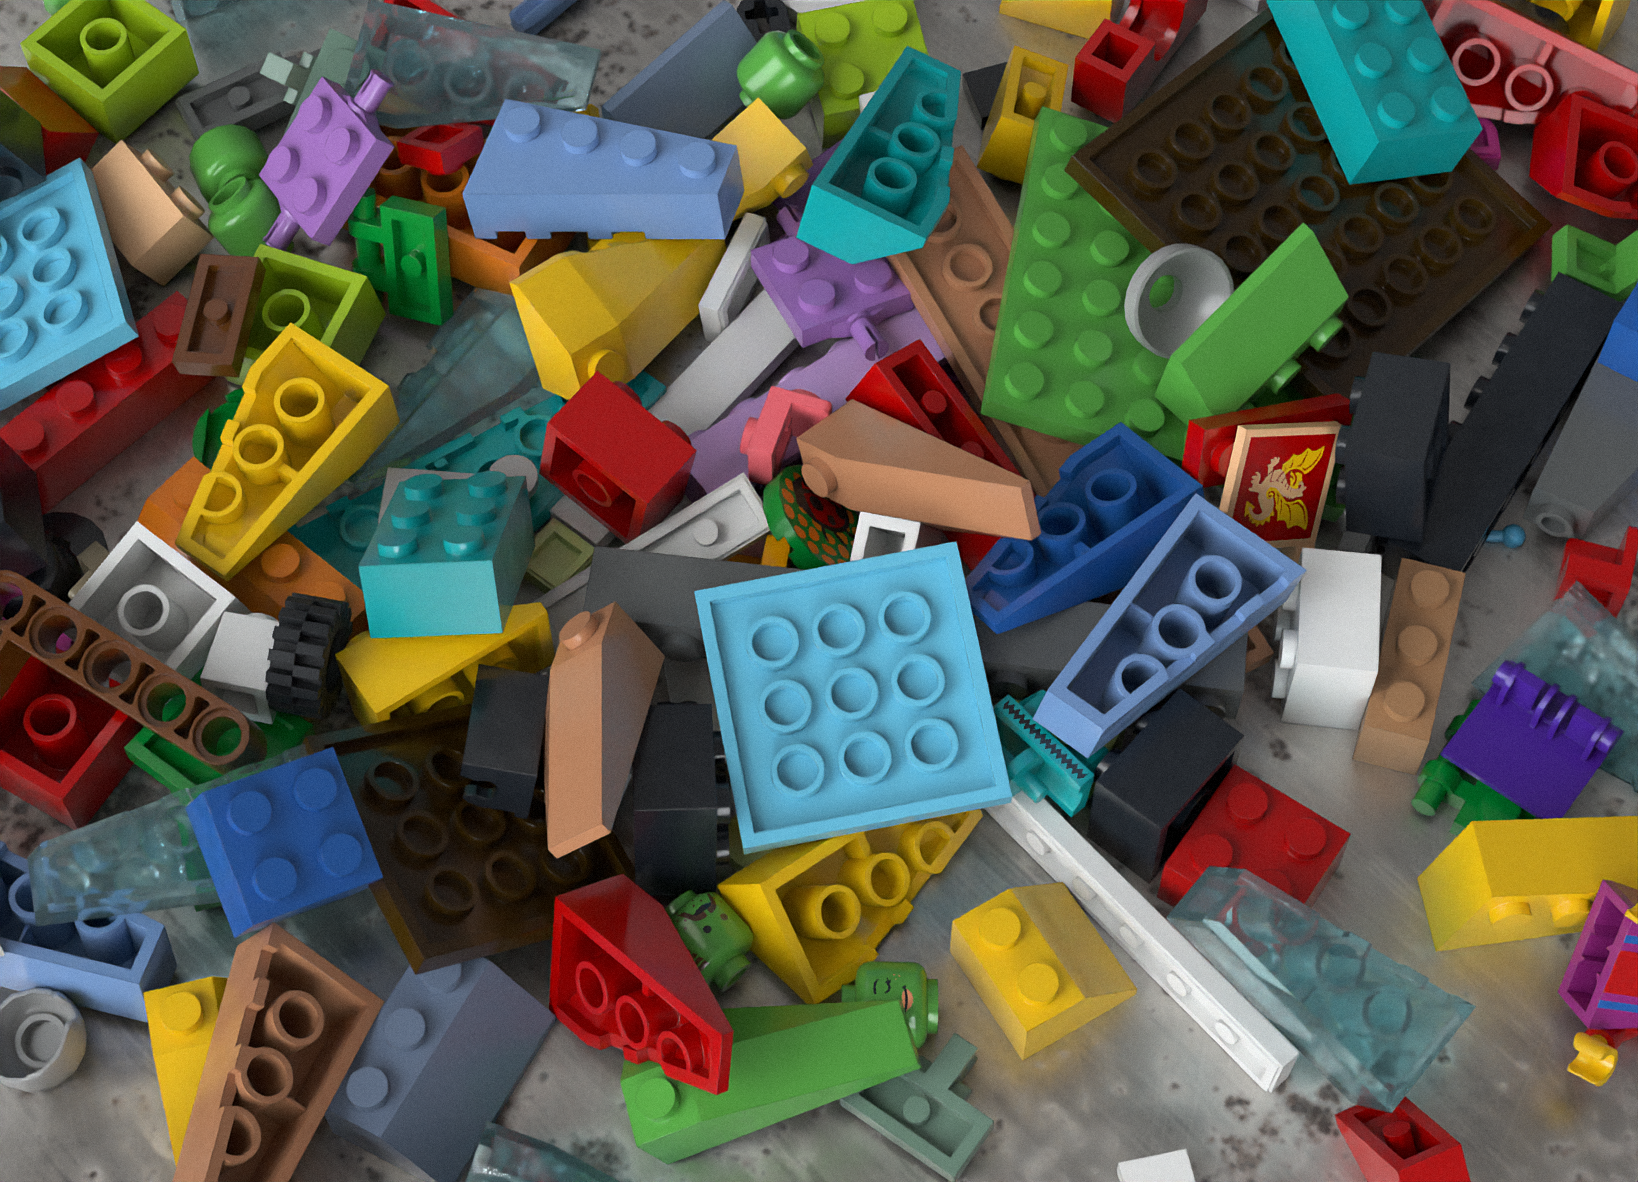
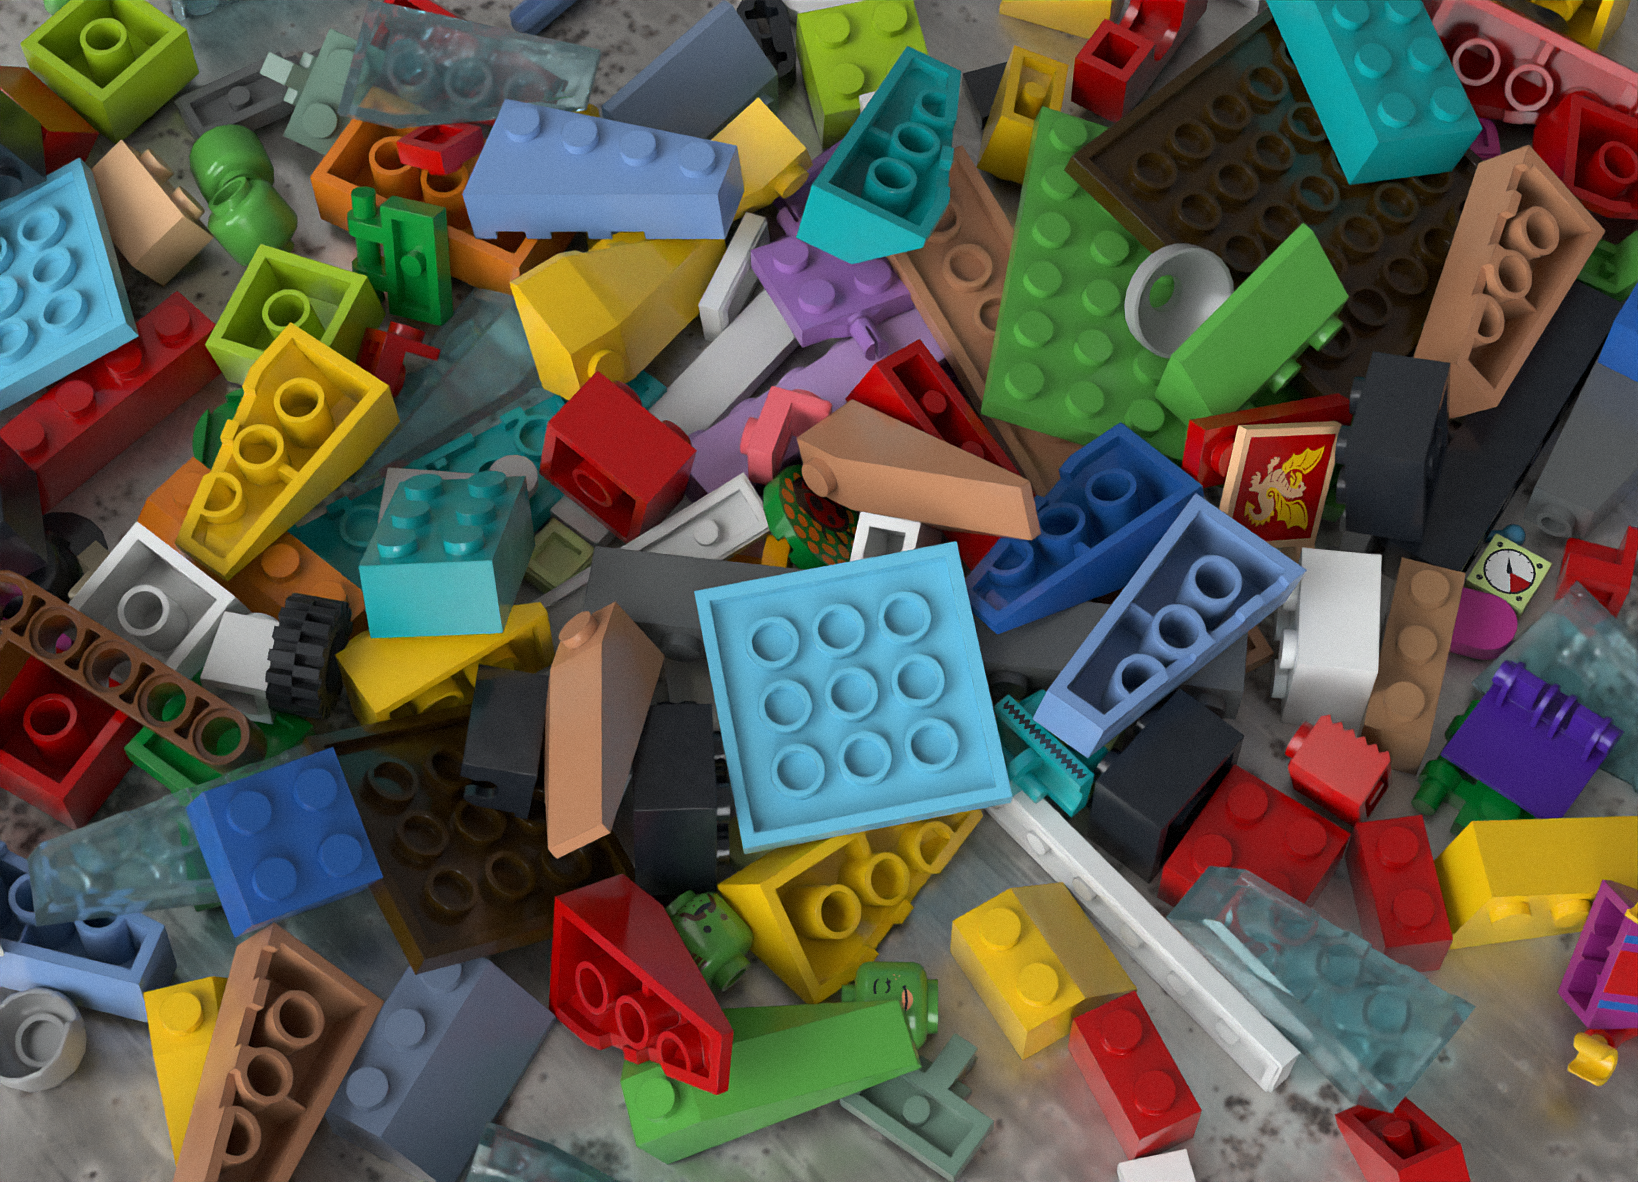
(219, 315): reddish brown plate -> none
(326, 160): medium lavender plate -> none
(384, 352): none -> red bracket
(781, 72): bright green head -> none
(1133, 1077): none -> red brick
(1338, 770): none -> red brick
(1399, 892): none -> red brick
(1482, 625): none -> dark pink tile
(1504, 275): none -> nougat wedge
(1509, 573): none -> tile

